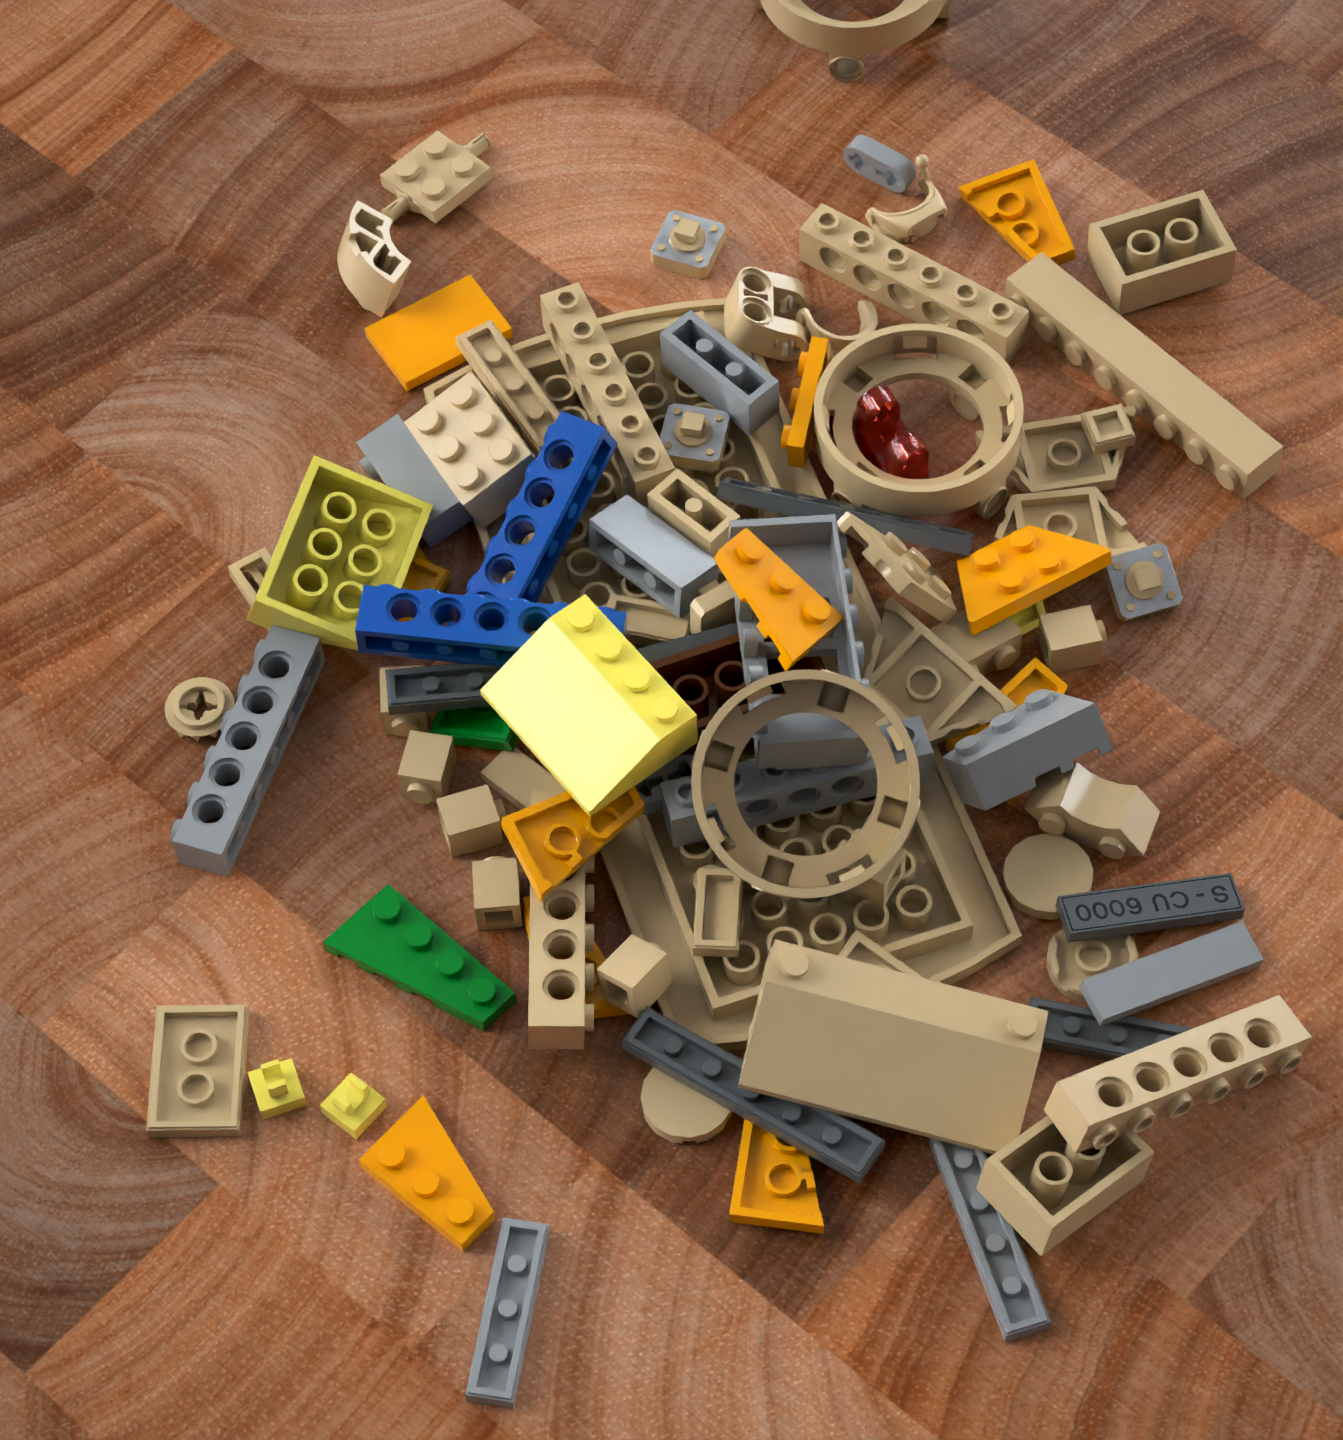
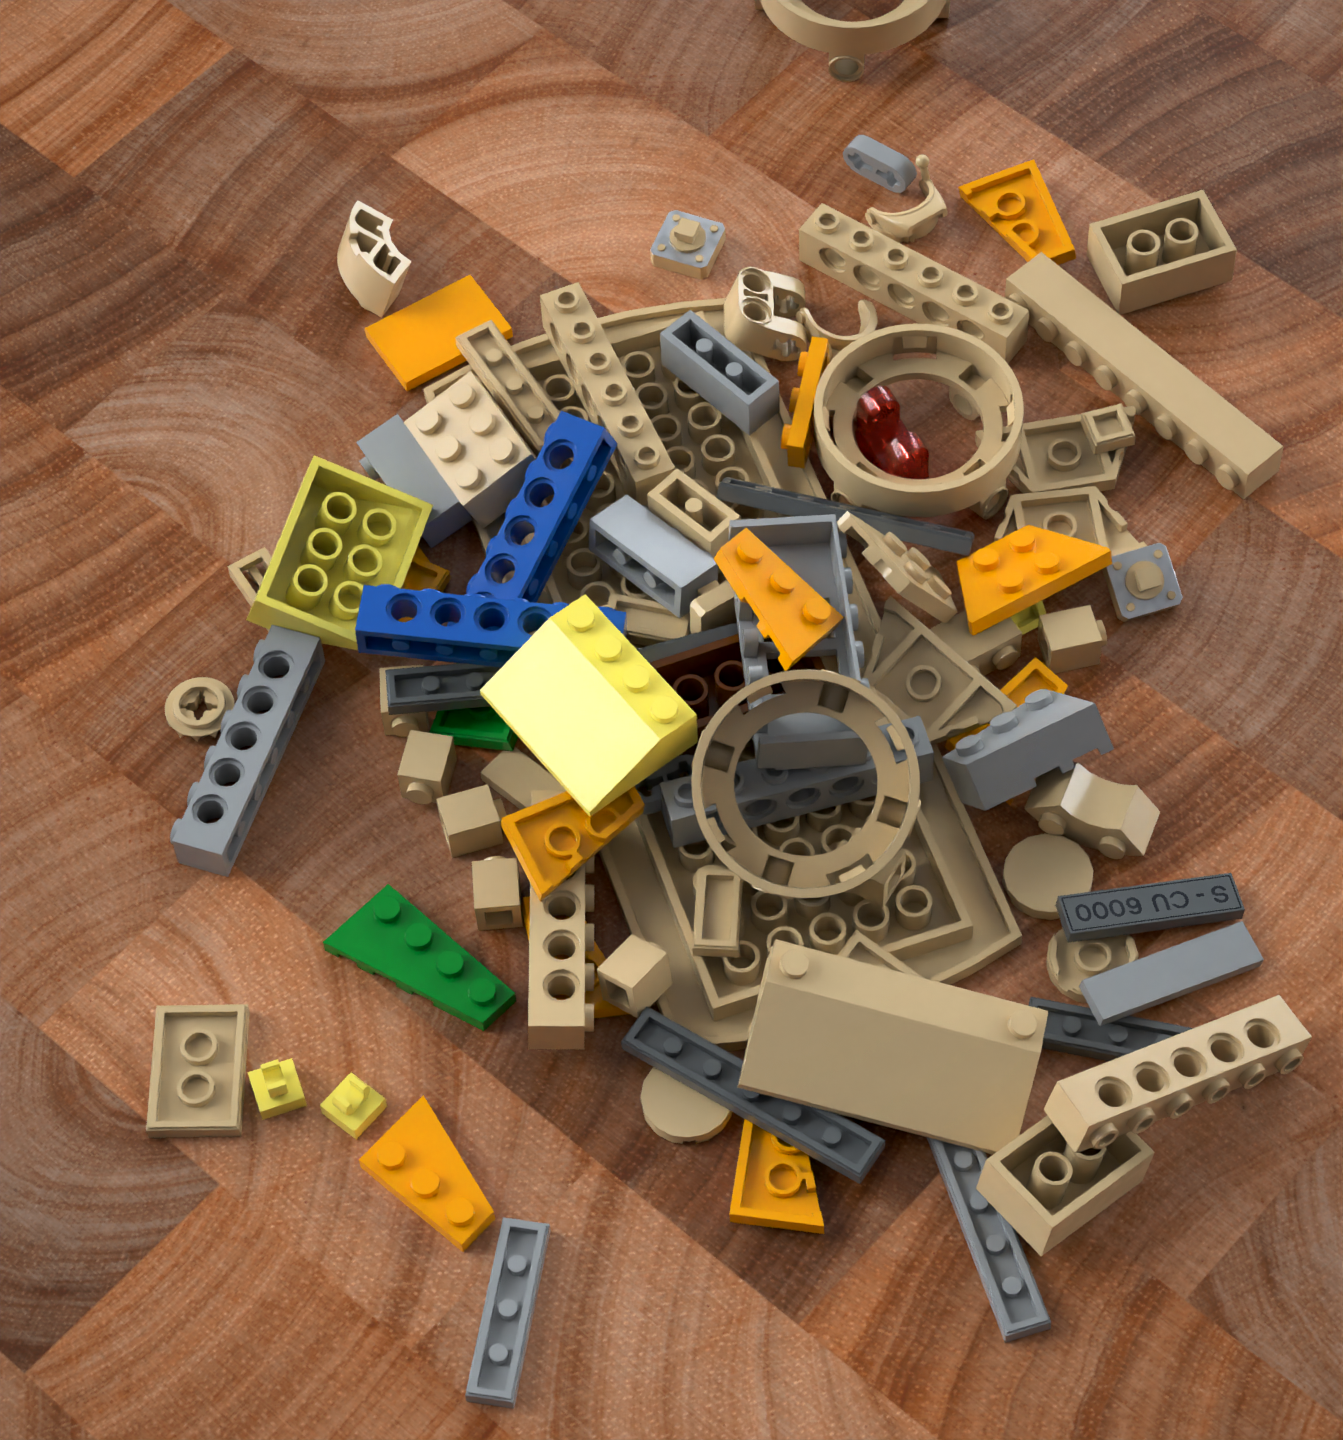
(436, 177): tan plate -> none
(695, 436): piece -> none

